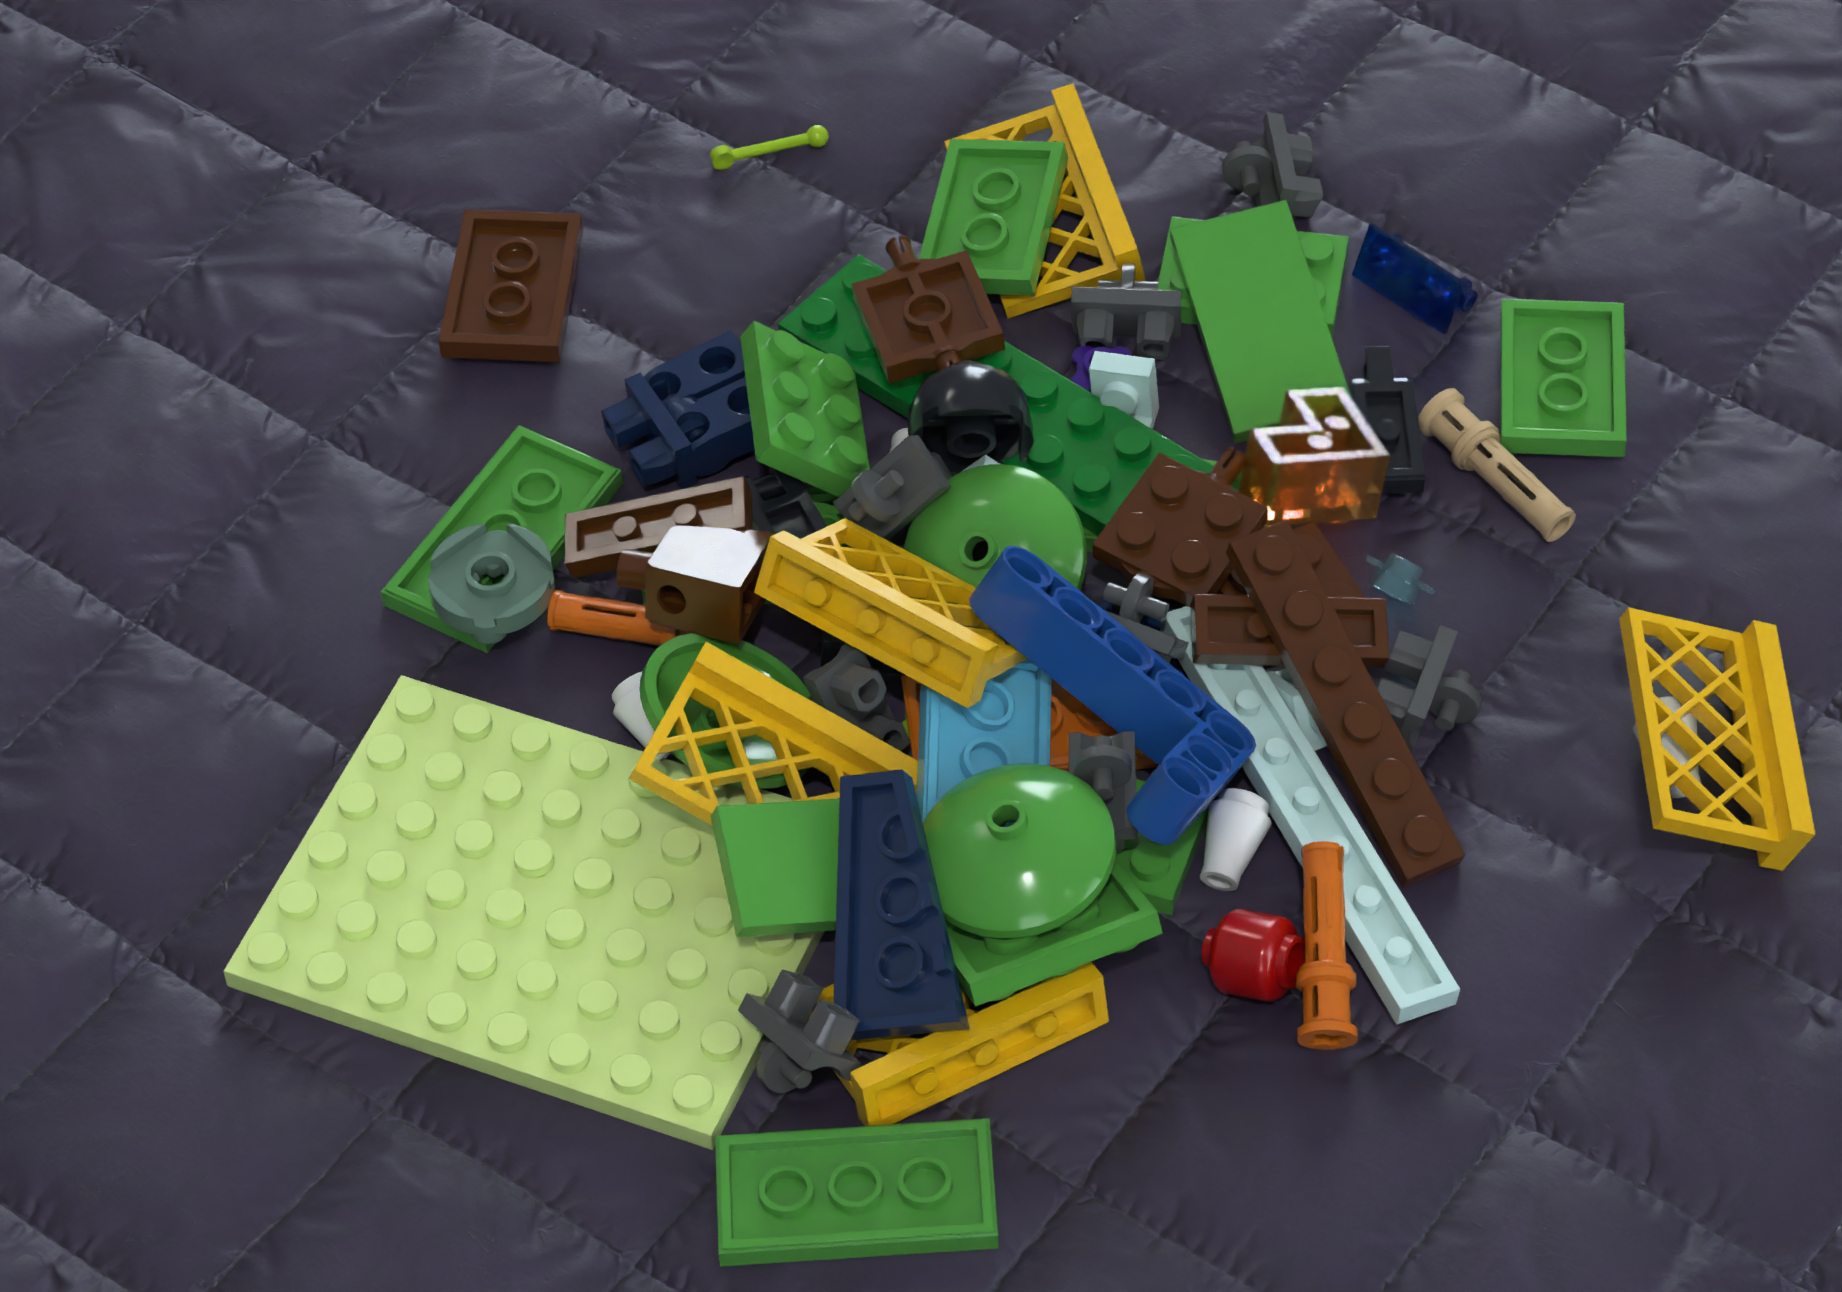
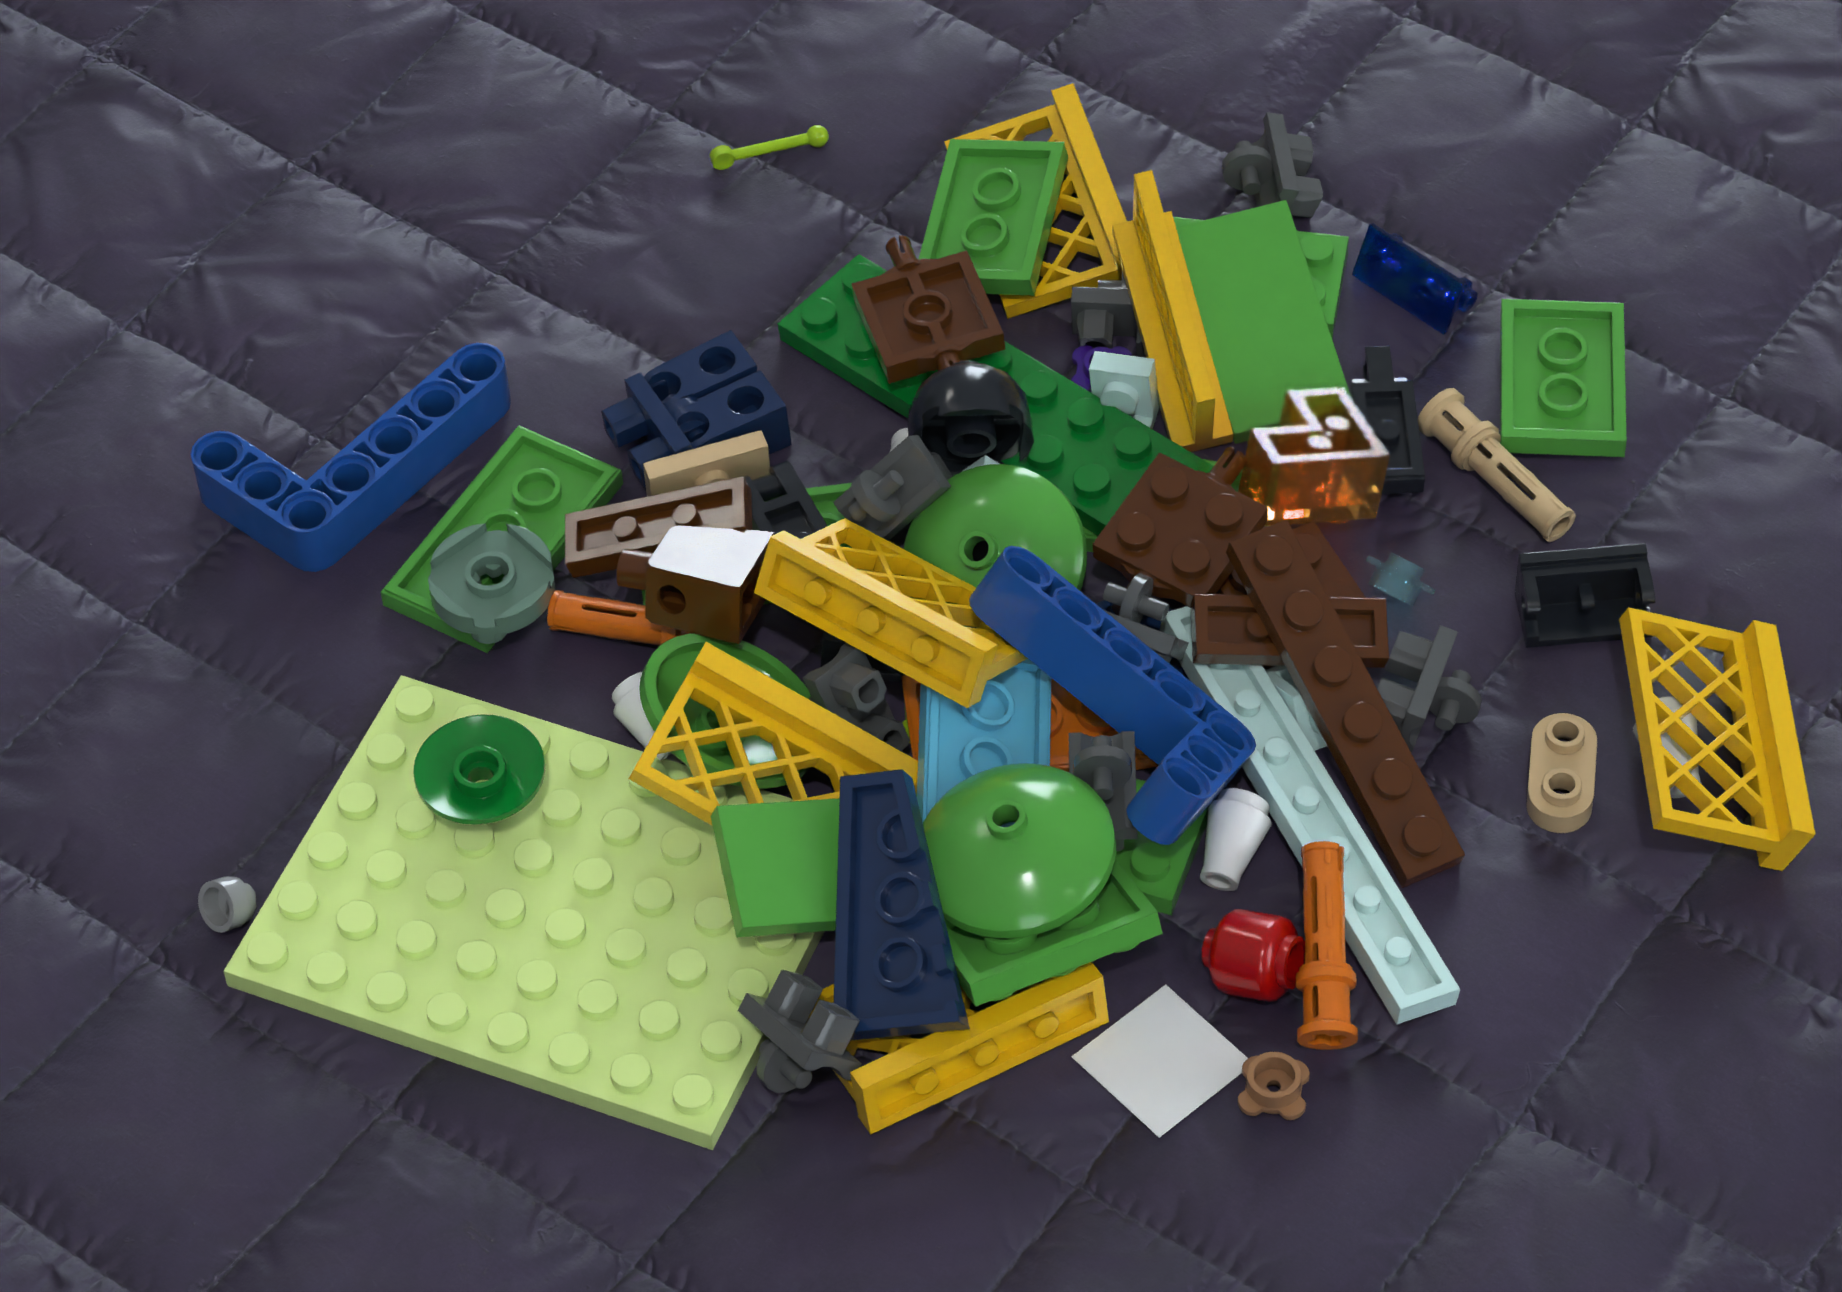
(226, 903): none -> light grey hinge
(369, 479): none -> blue beam
(473, 751): none -> green dish
(511, 285): reddish brown plate -> none
(709, 464): none -> tan plate
(803, 410): bright green plate -> none
(855, 1192): bright green tile -> none
(1162, 1060): none -> white sticker
(1170, 322): none -> yellow fence
(1273, 1070): none -> medium nougat plate
(1562, 768): none -> tan plate
(1581, 593): none -> black hinge

